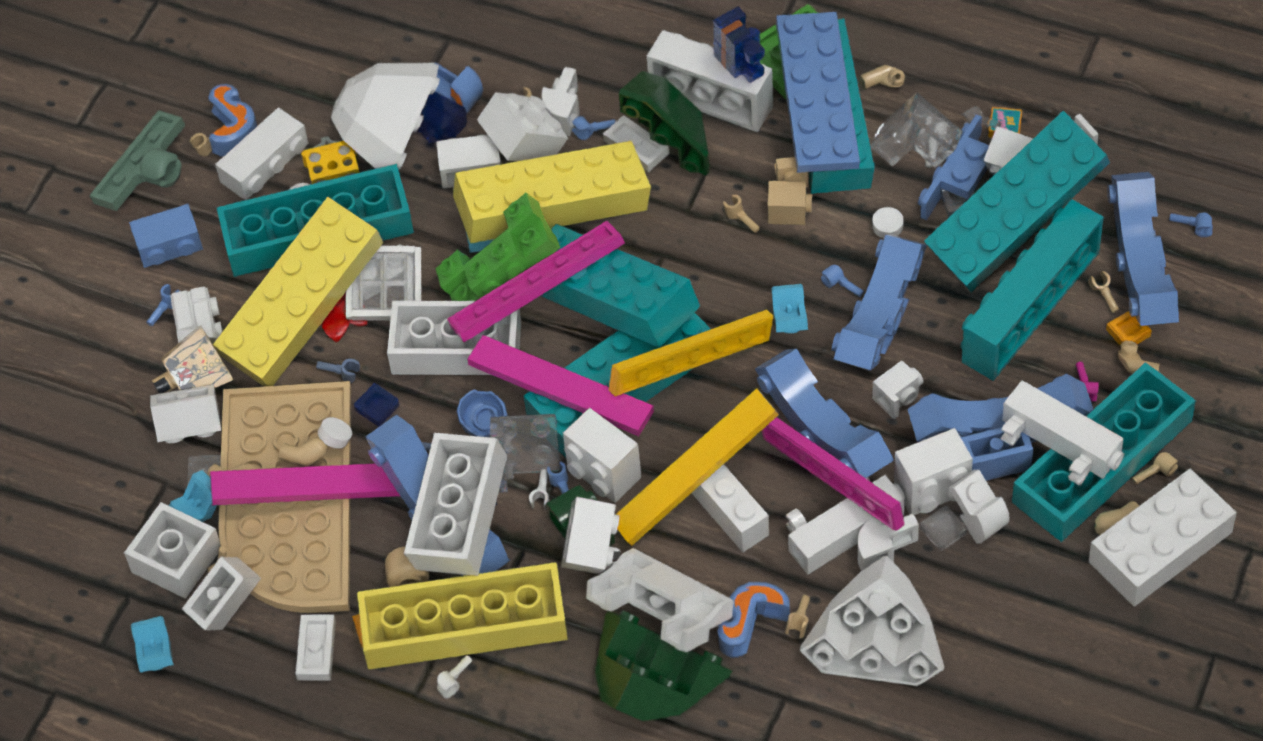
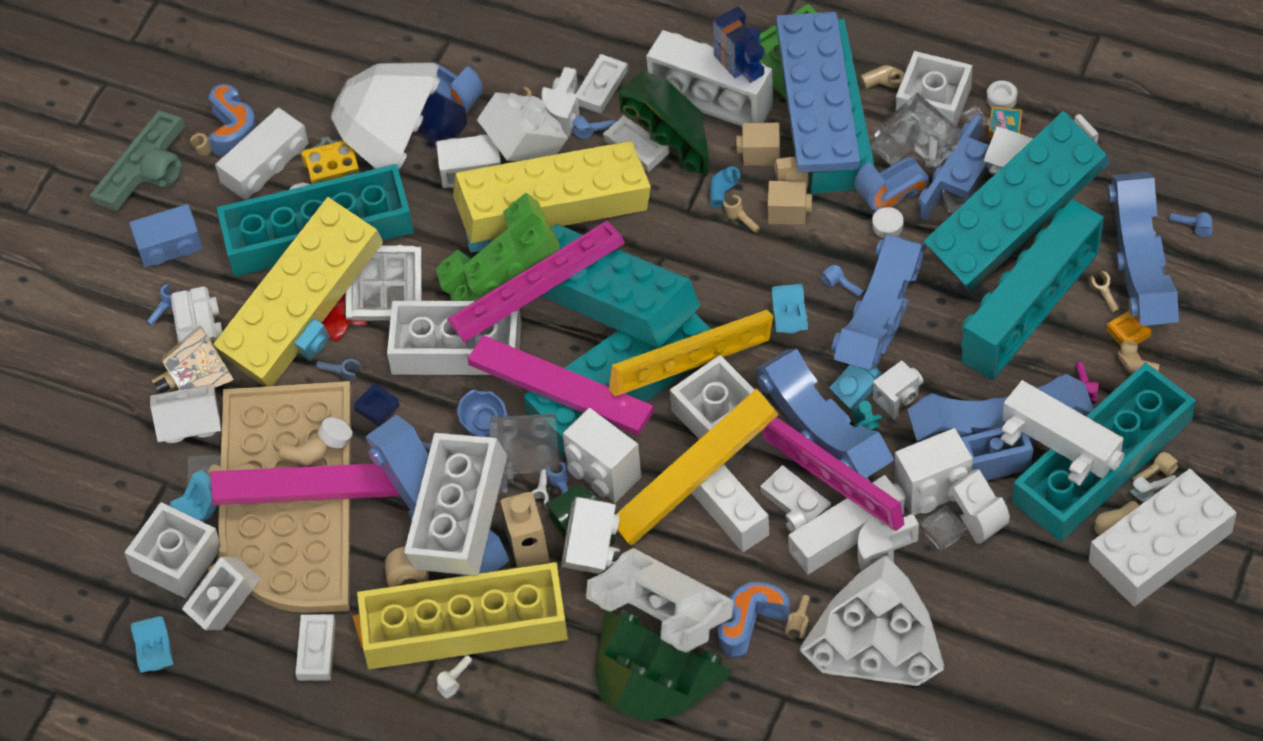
(312, 339): none -> medium azure bracket
(523, 522): none -> tan torso
(601, 83): none -> white plate
(708, 395): none -> white brick
(721, 184): none -> dark azure arm
(759, 144): none -> tan brick
(791, 493): none -> white plate
(855, 384): none -> medium azure bracket
(864, 416): none -> teal plate
(890, 185): none -> medium blue animal
(938, 81): none -> white brick
(1002, 95): none -> white tile
(1144, 490): none -> white hand

